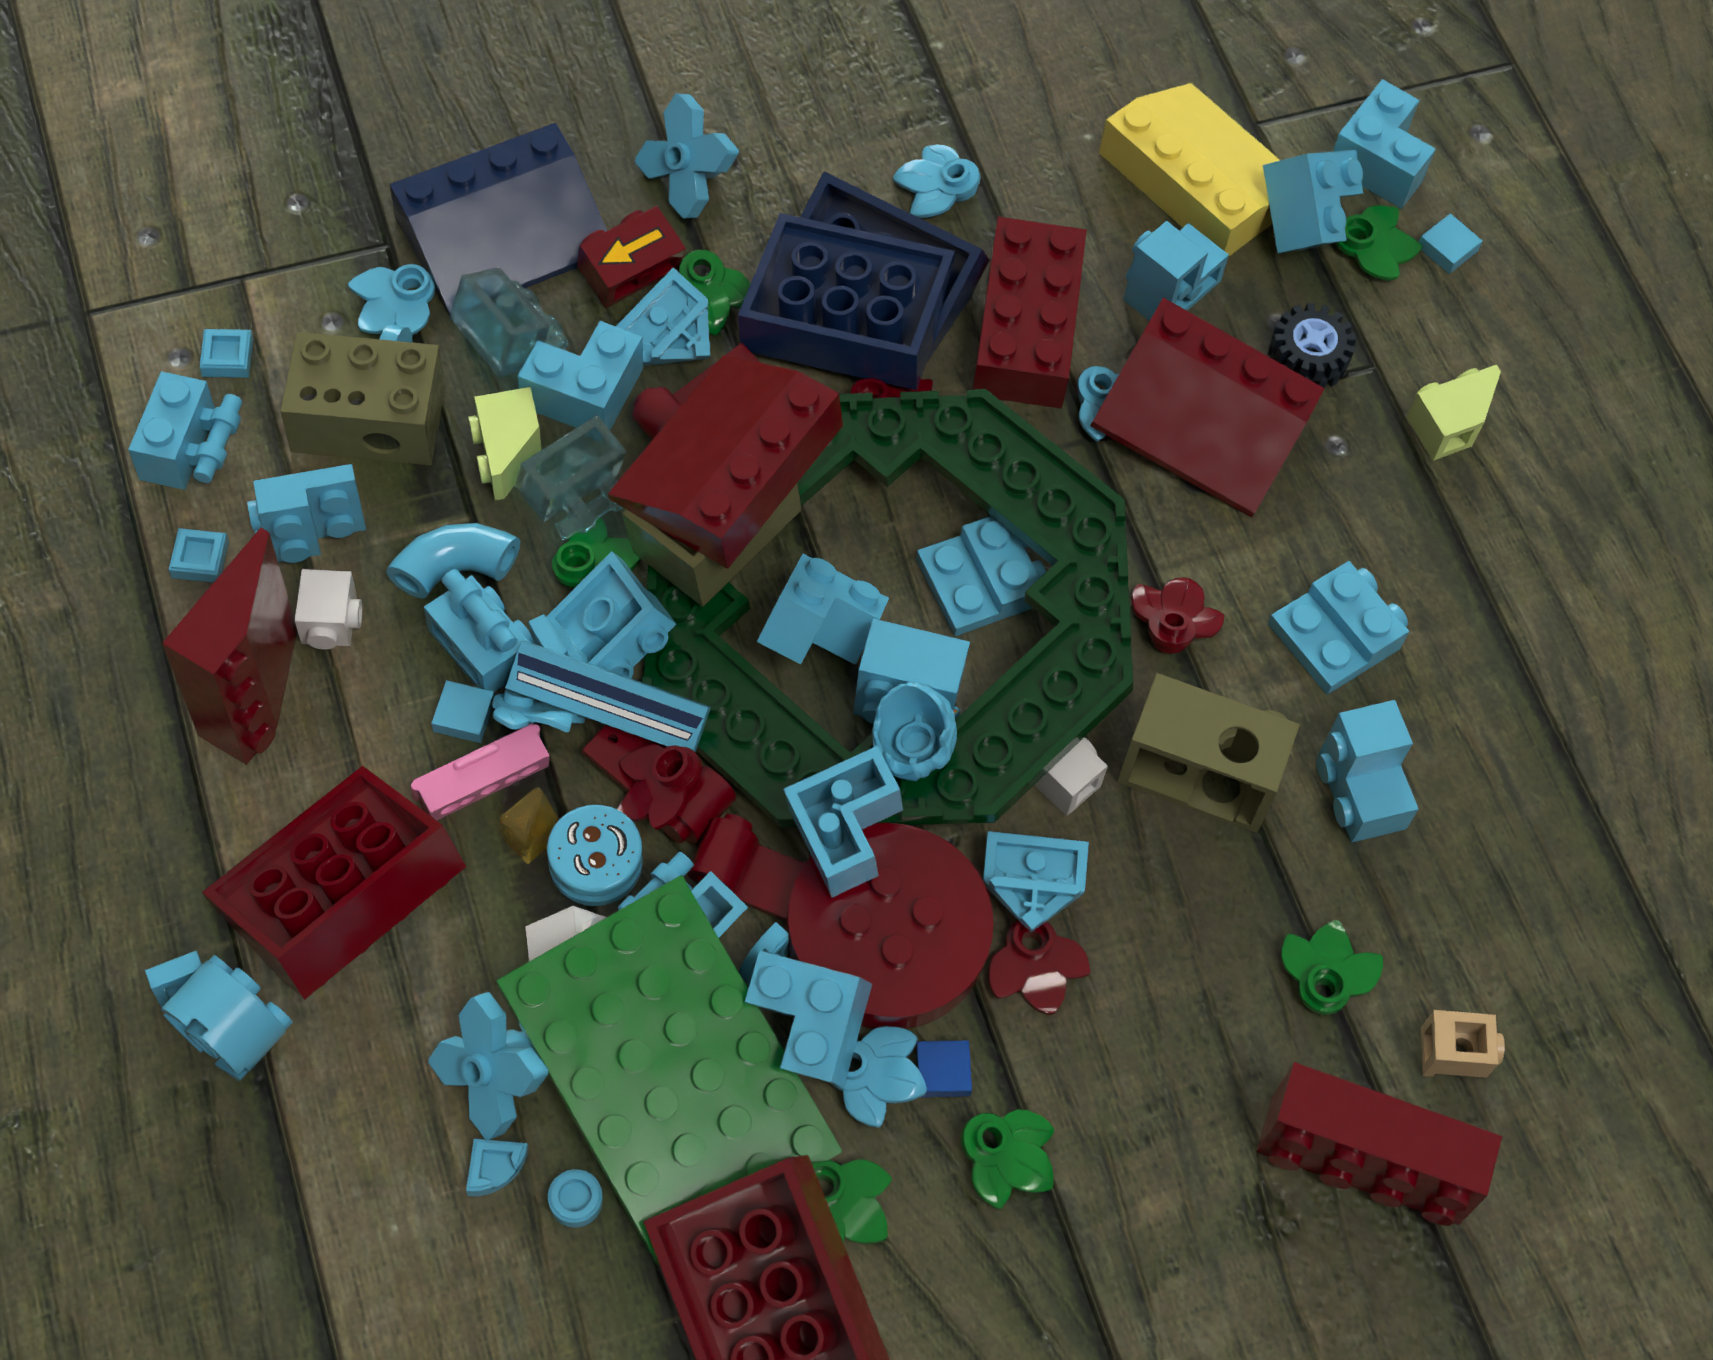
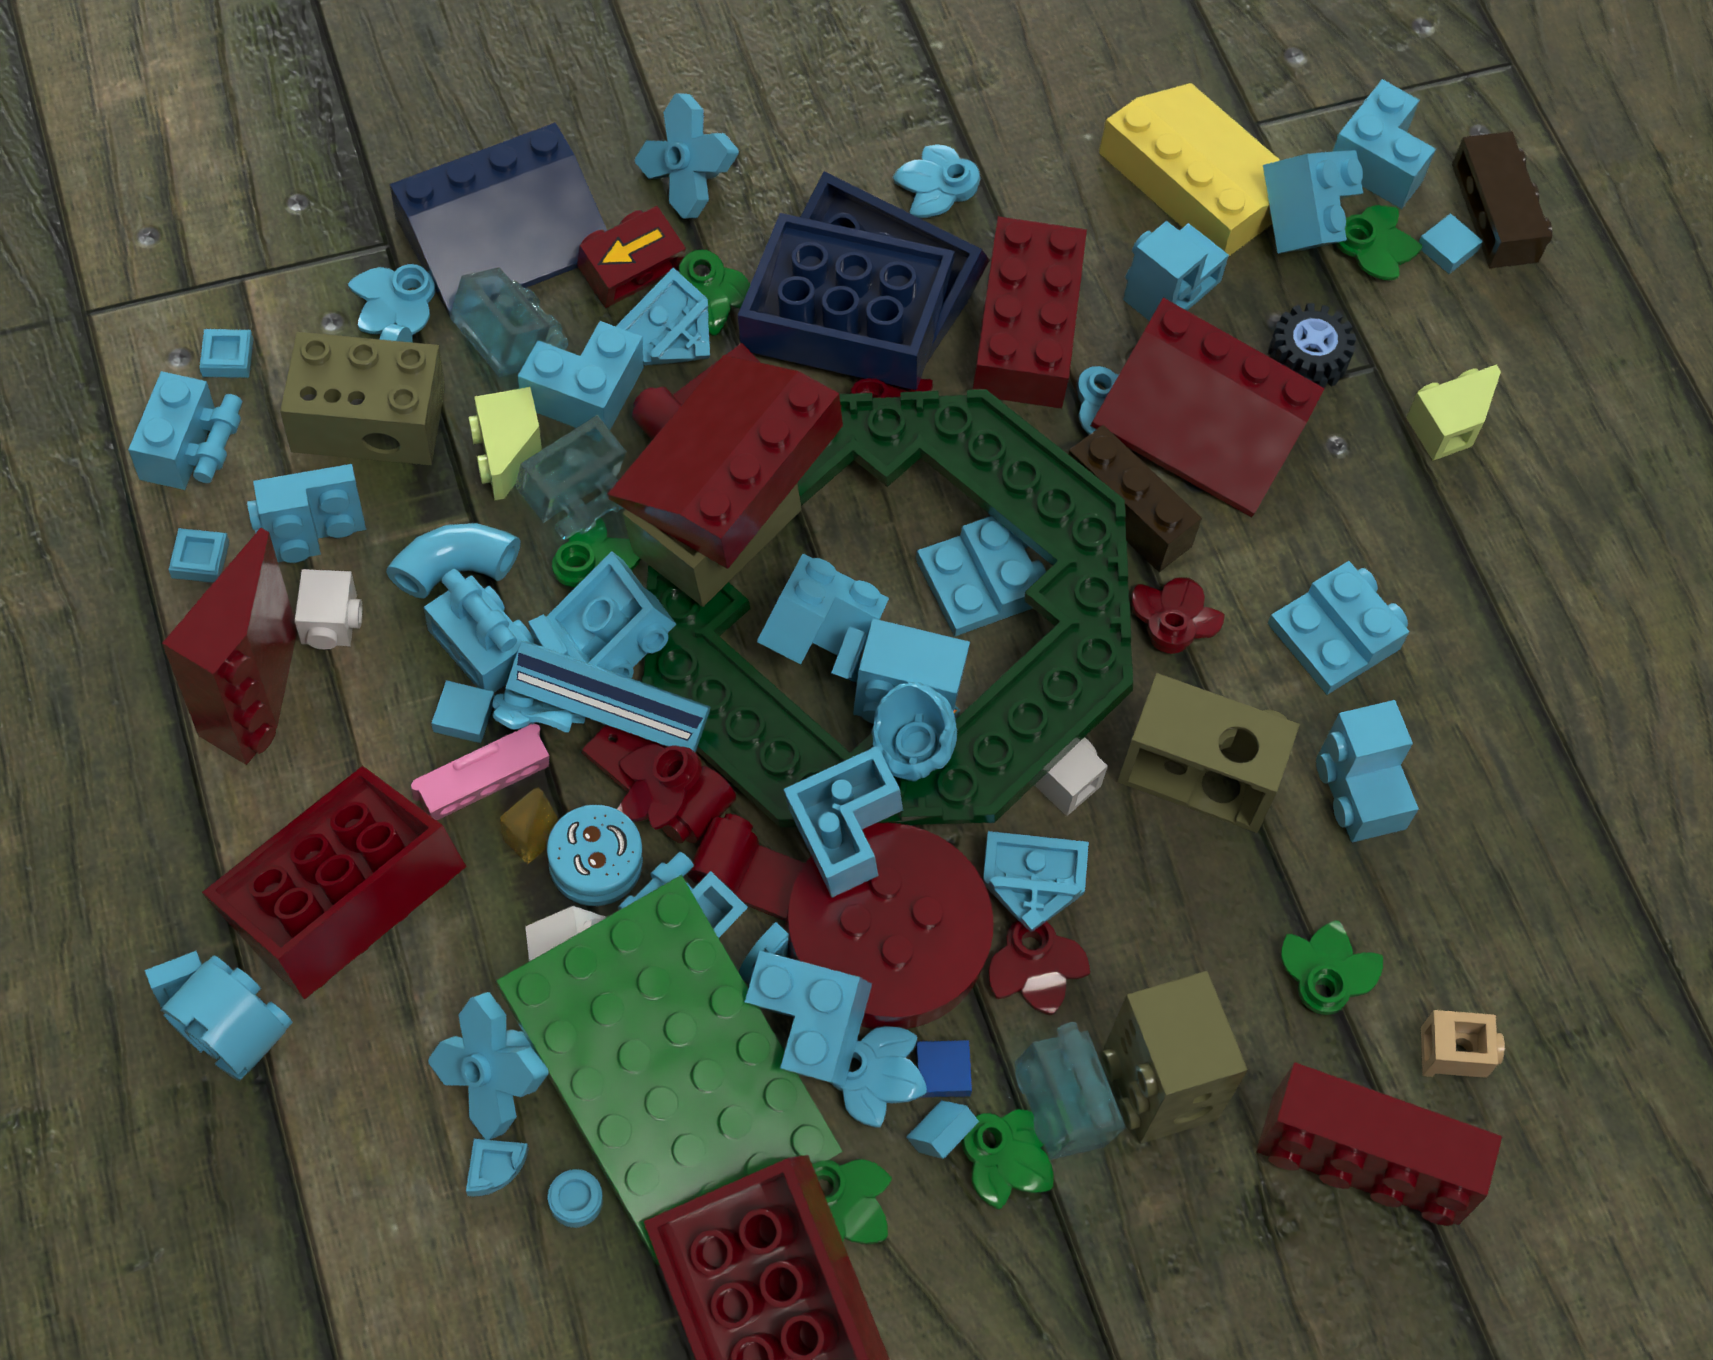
(849, 658): none -> medium azure tile
(942, 1129): none -> medium azure tile
(1068, 1093): none -> clear light blue brick
(1156, 518): none -> dark brown brick
(1173, 1057): none -> olive piece
(1502, 199): none -> dark brown brick

